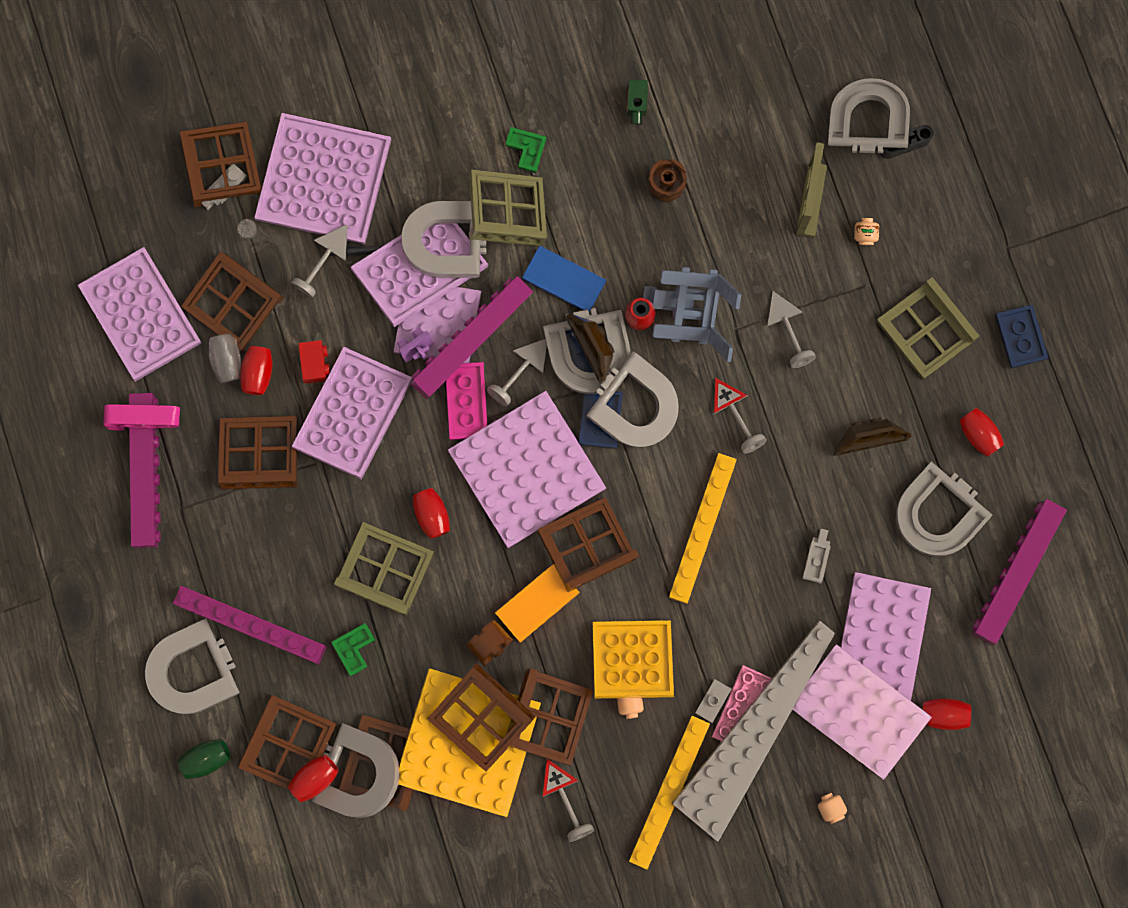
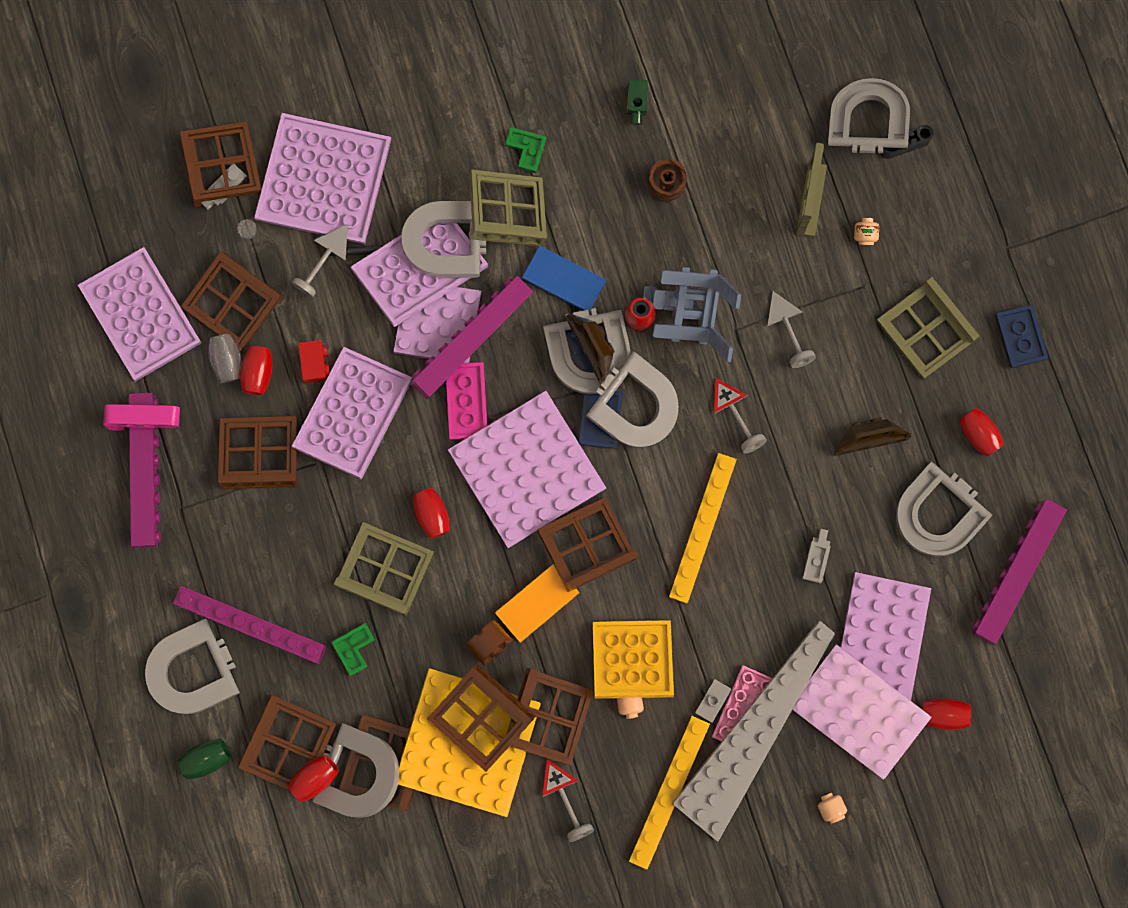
(416, 347): medium lavender hips -> none
(532, 354): light grey piece -> none

